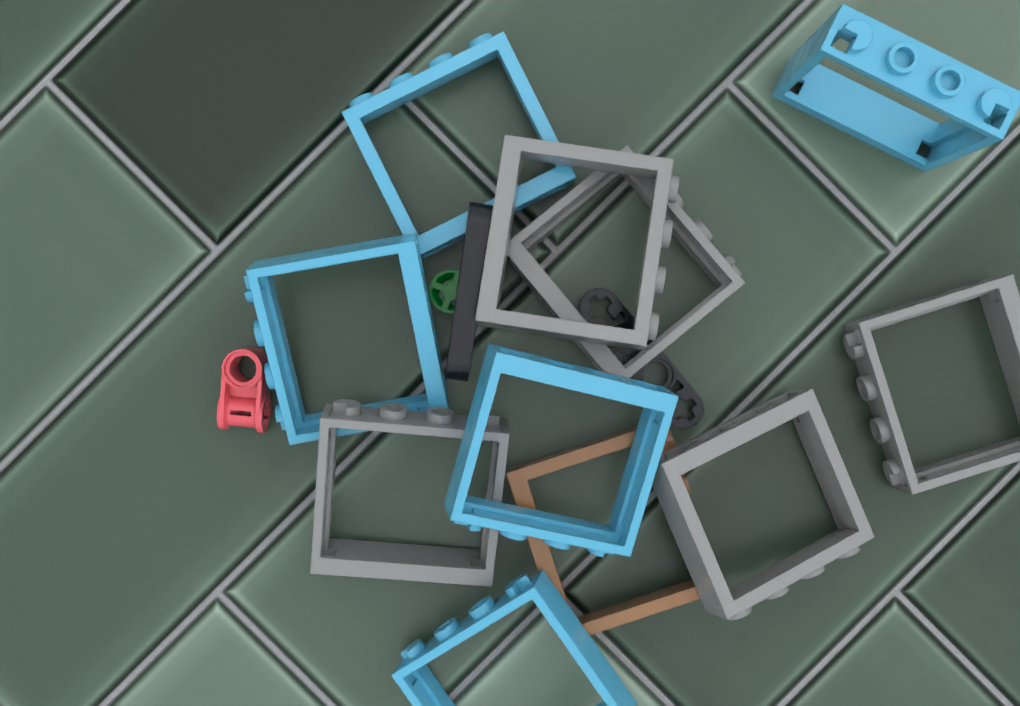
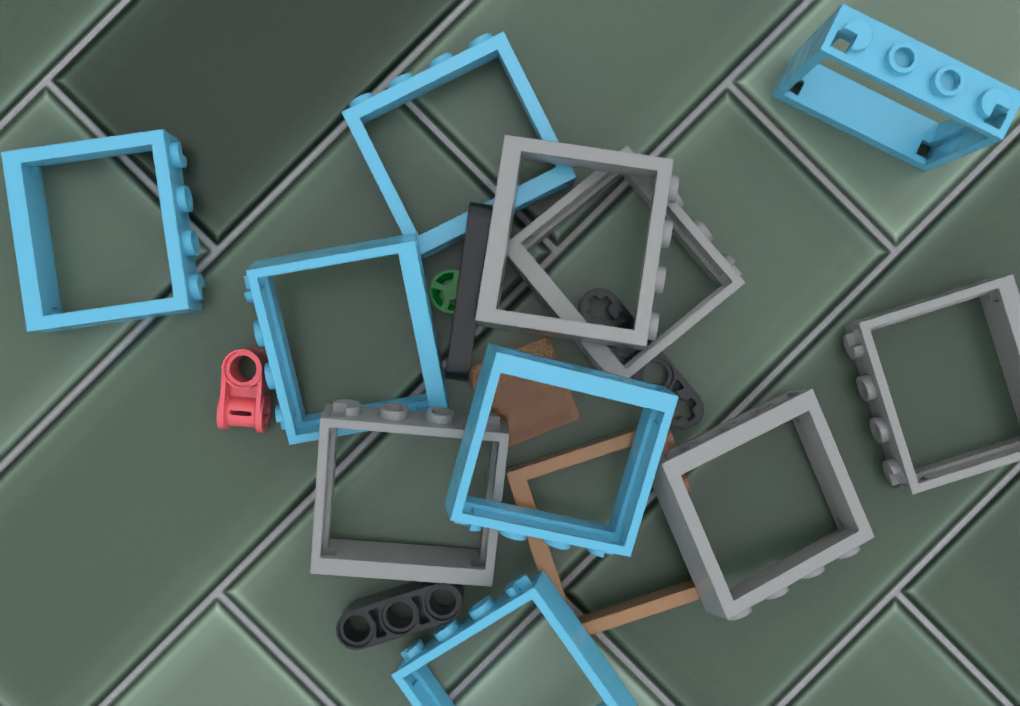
(34, 240): none -> medium azure window
(385, 625): none -> black beam
(528, 404): none -> clear orange tile

